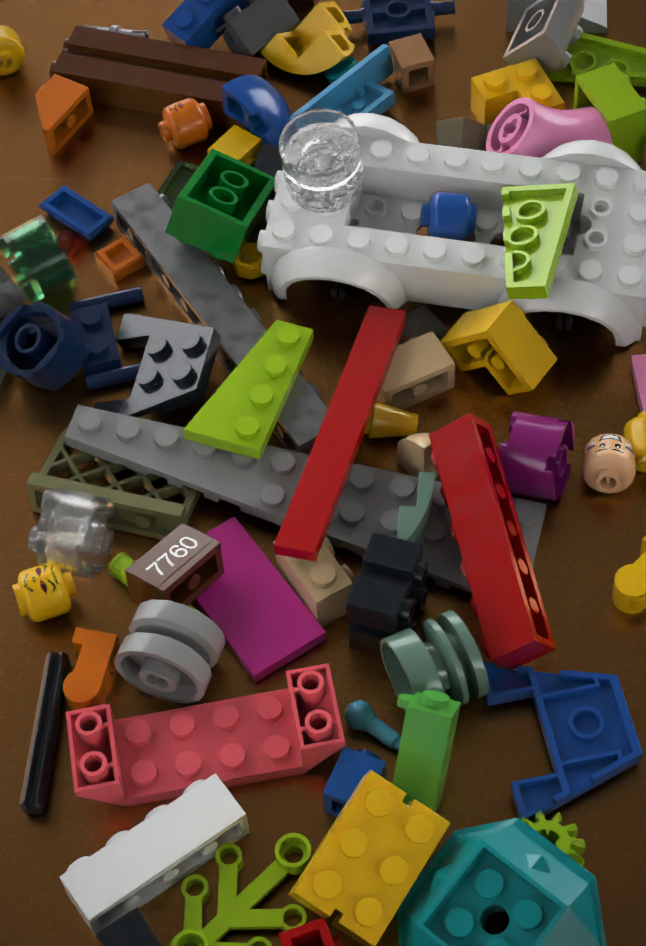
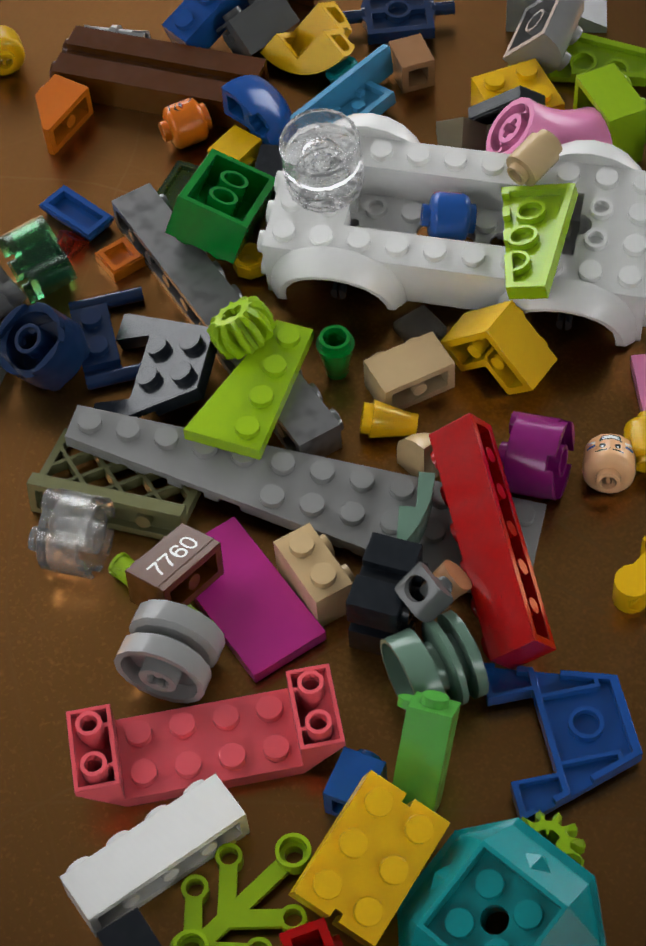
(44, 592): yellow head -> none
(44, 734): black axle -> none
(94, 669): orange leg -> none
(241, 327): none -> lime gear
(335, 349): none -> green cone
(340, 435): red tile -> none
(362, 717): medium azure piece -> none
(438, 588): none -> dark grey leg
(488, 110): none -> black tile
(533, 158): none -> tan brick

